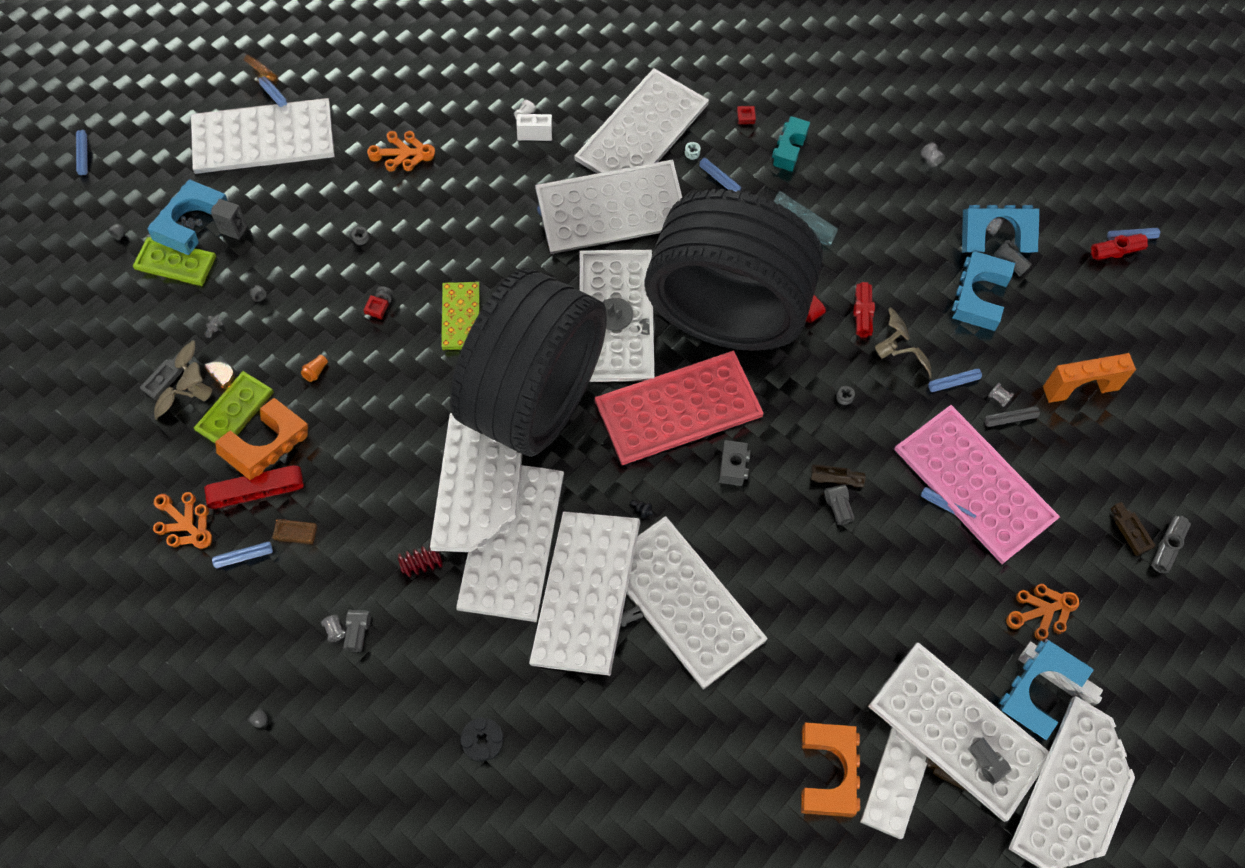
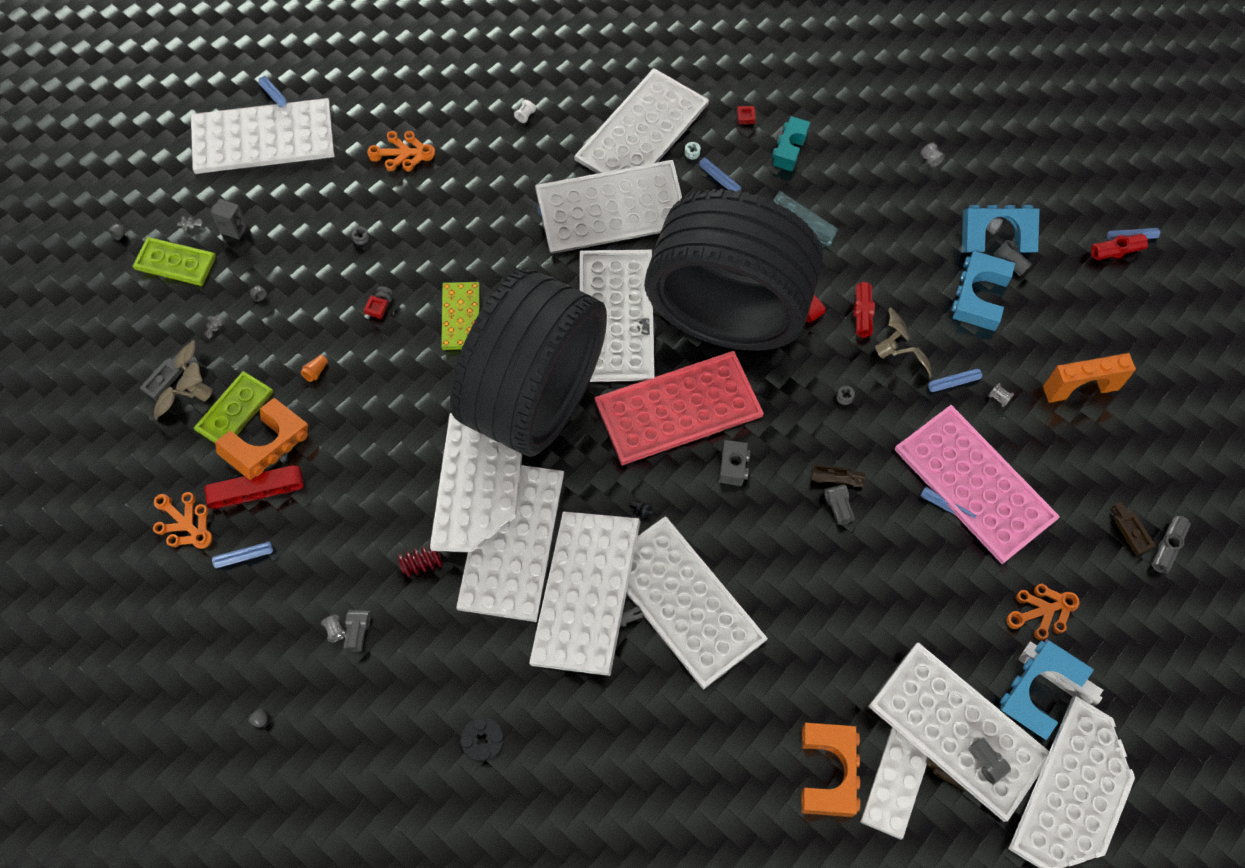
(81, 152): medium blue axle -> none
(189, 198): dark azure arch -> none
(221, 373): clear orange tile -> none
(261, 68): clear orange tile -> none
(294, 531): clear orange tile -> none
(534, 127): white hinge -> none
(618, 313): dark grey piece -> none
(1012, 416): dark grey axle -> none

